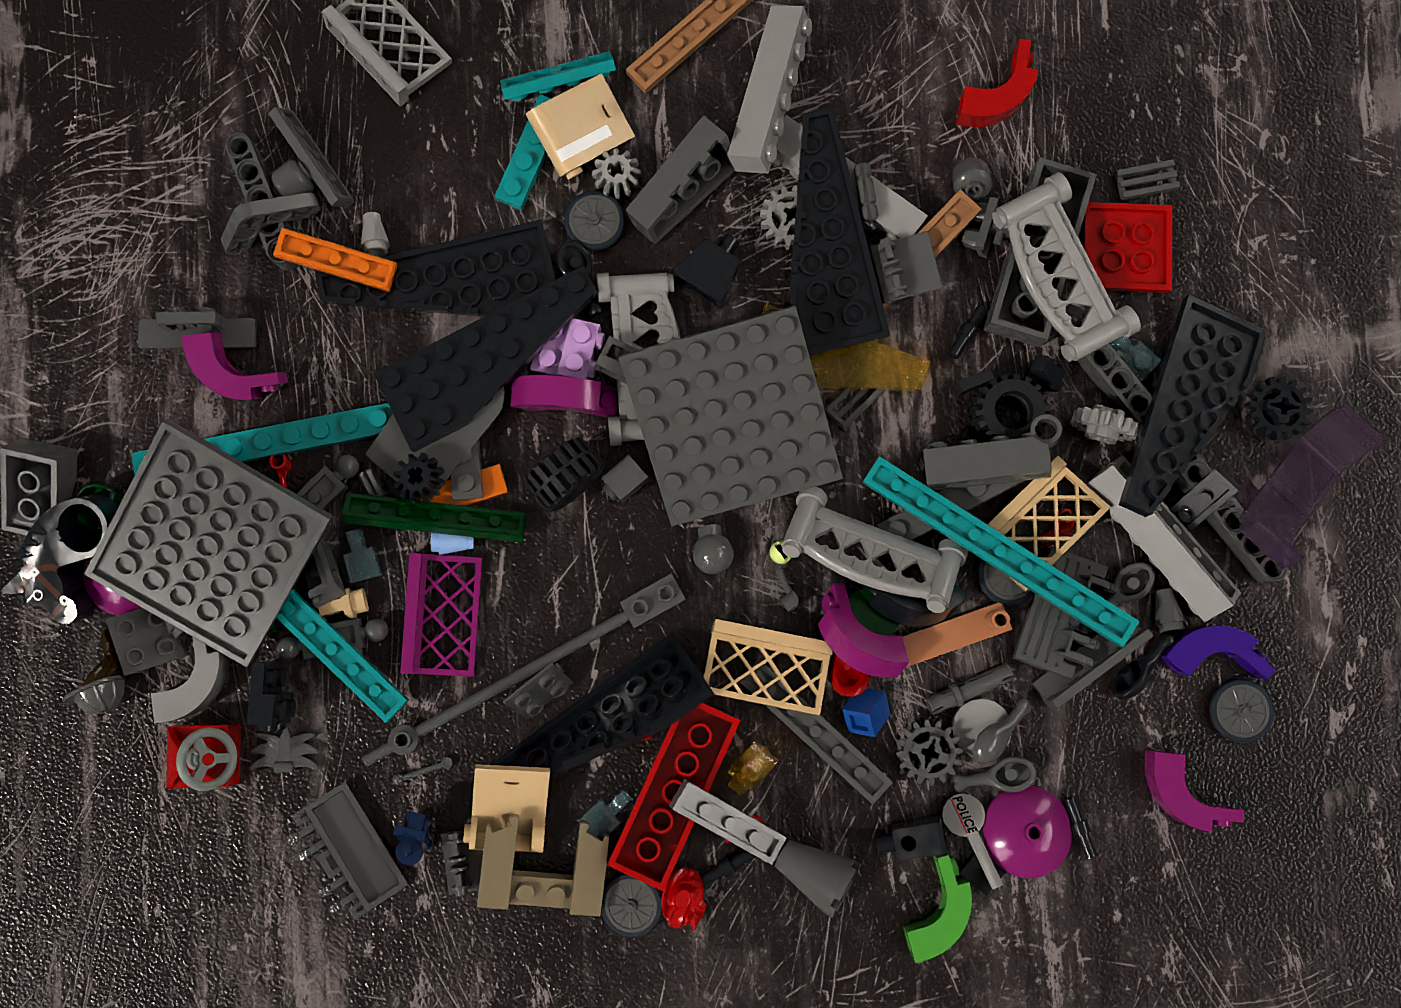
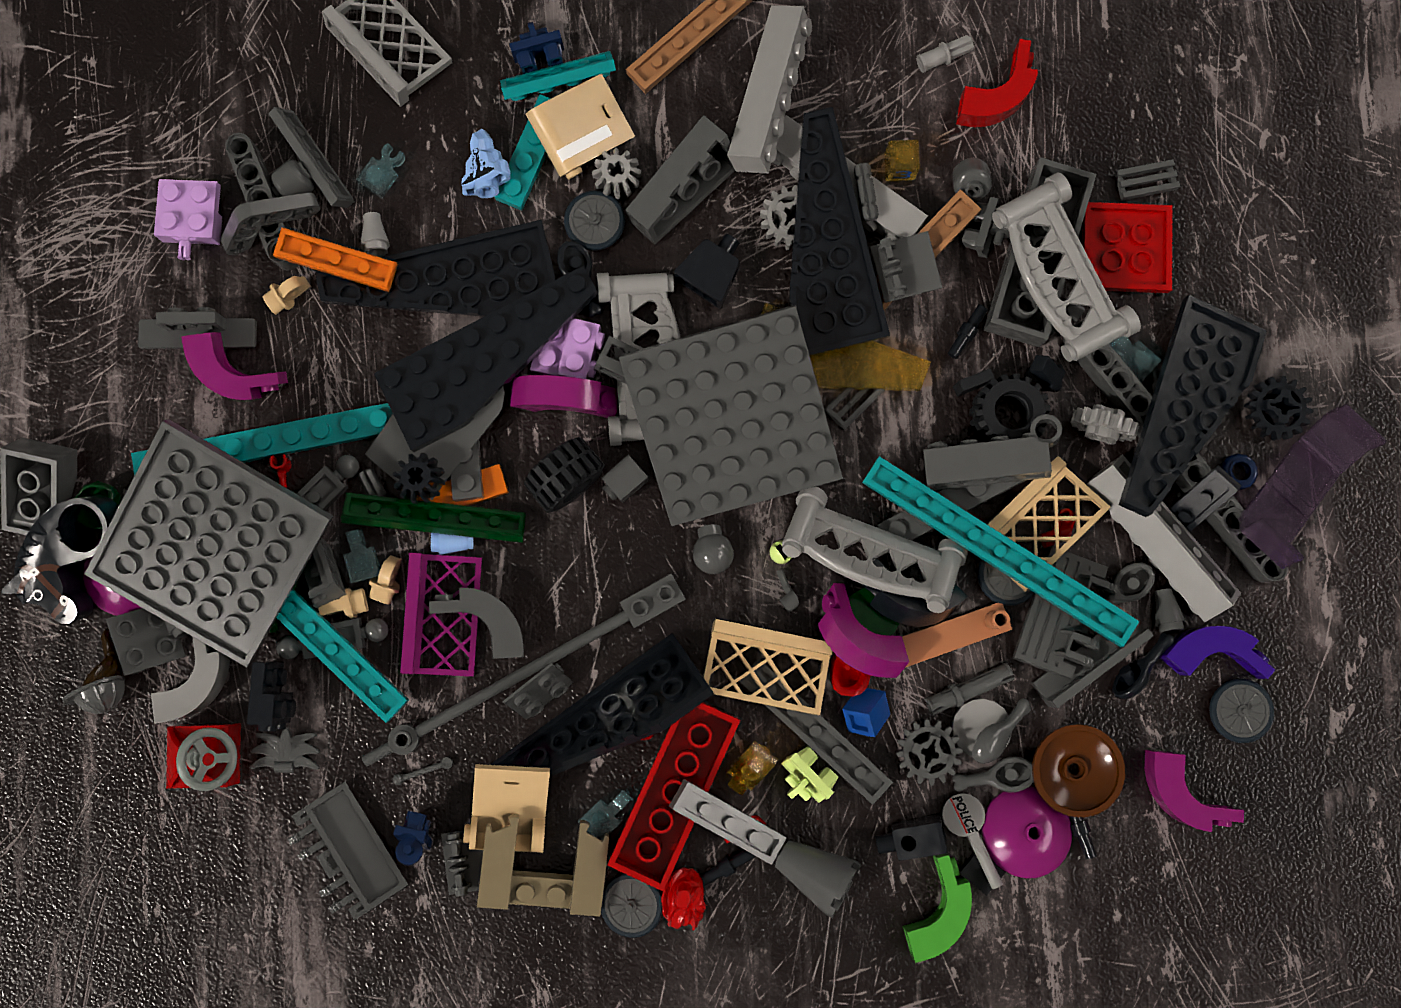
(188, 214): none -> lavender plate
(283, 295): none -> tan piece
(379, 174): none -> clear light blue plate
(384, 585): none -> tan piece
(484, 168): none -> light blue rock
(502, 624): none -> dark grey arch
(535, 45): none -> dark blue hips
(805, 780): none -> yellowish green hips
(902, 160): none -> clear yellow brick
(944, 53): none -> light grey axle
(1098, 773): none -> reddish brown dish
(1249, 465): none -> dark blue piece

